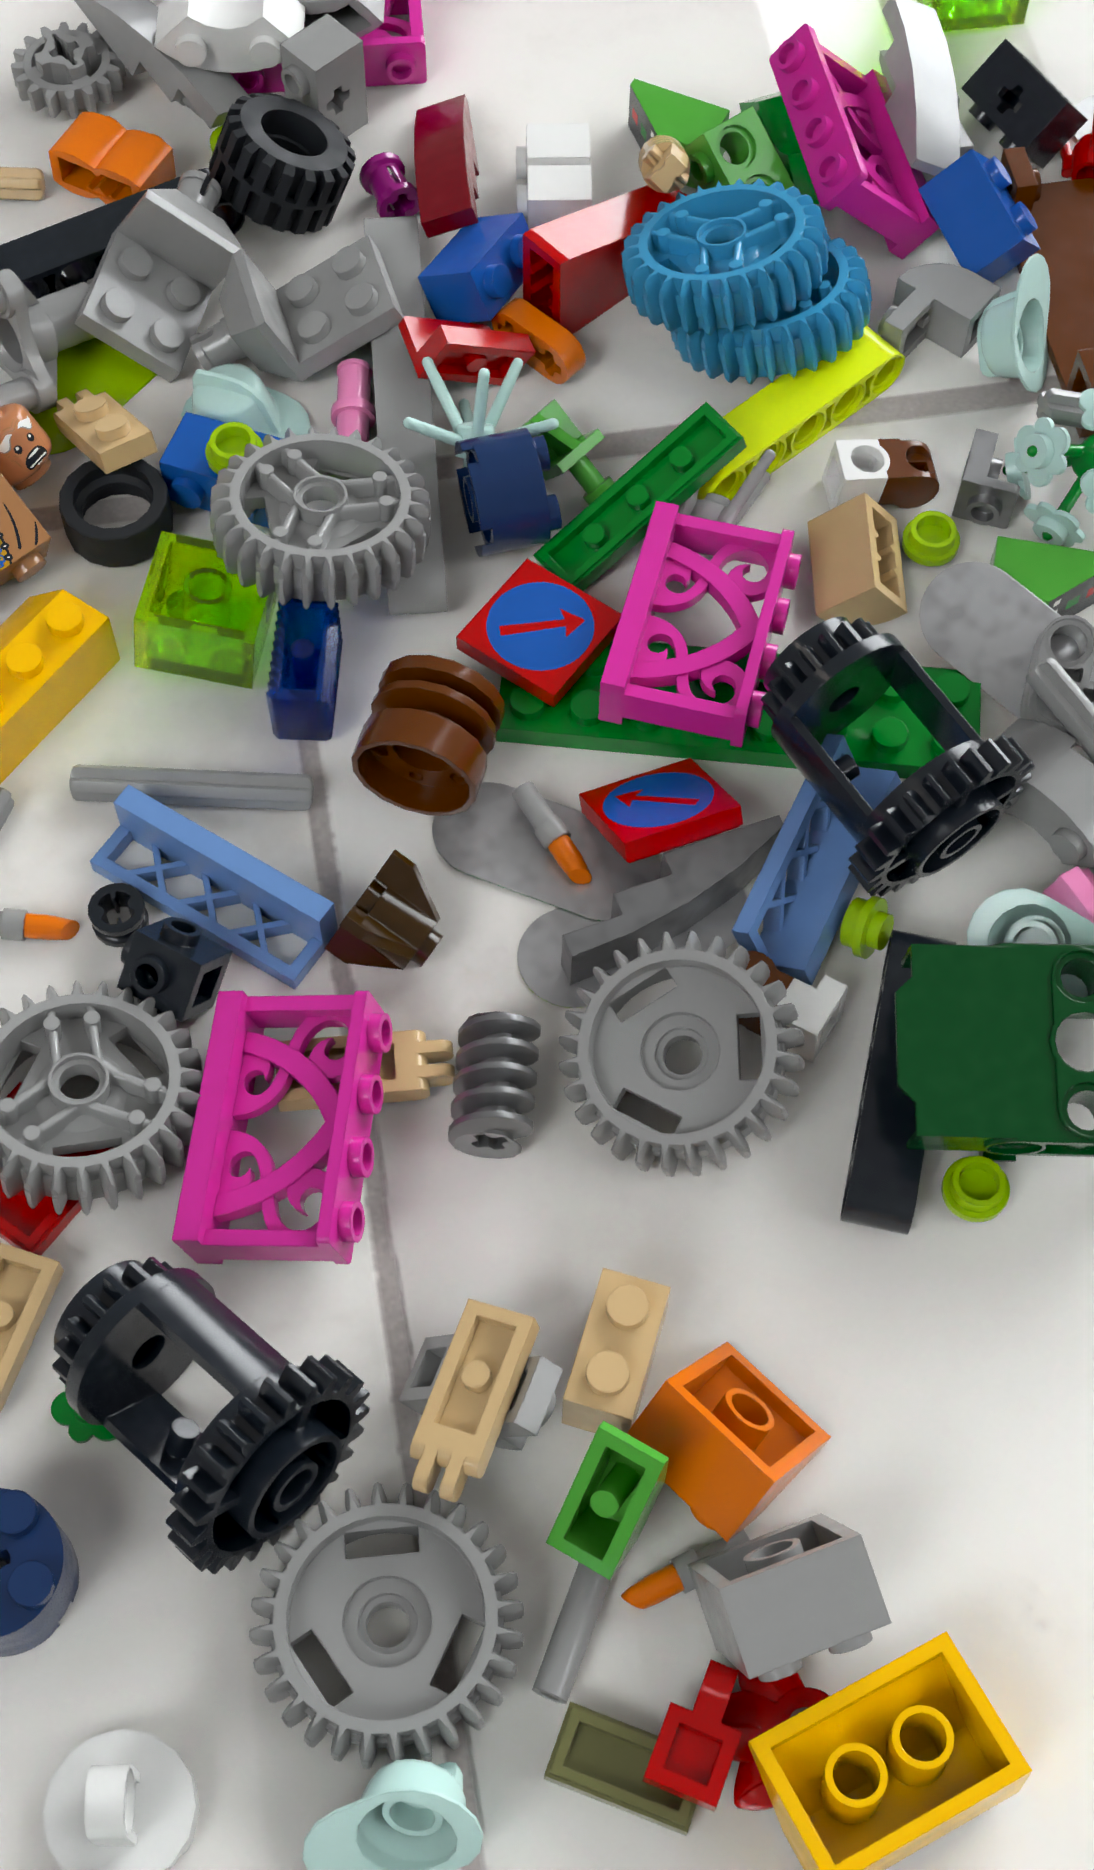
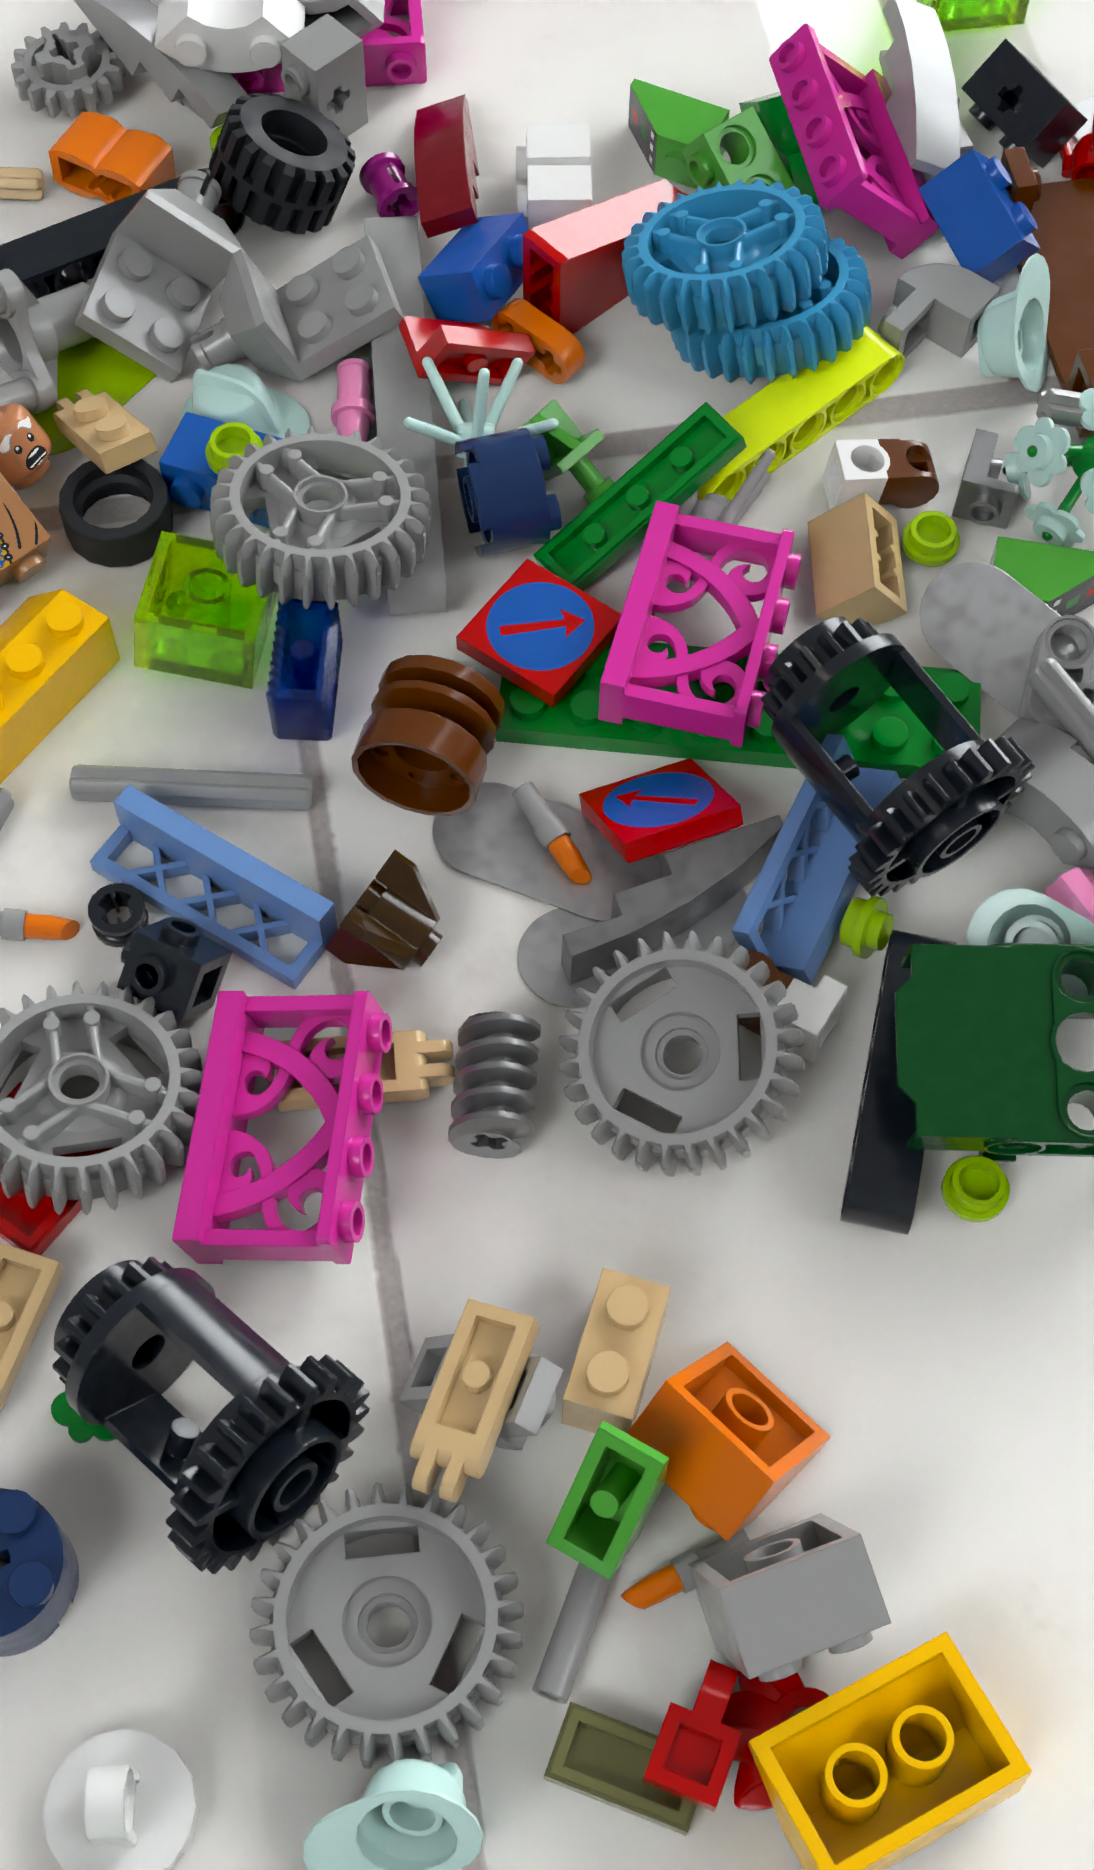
(664, 164): tan hinge -> none

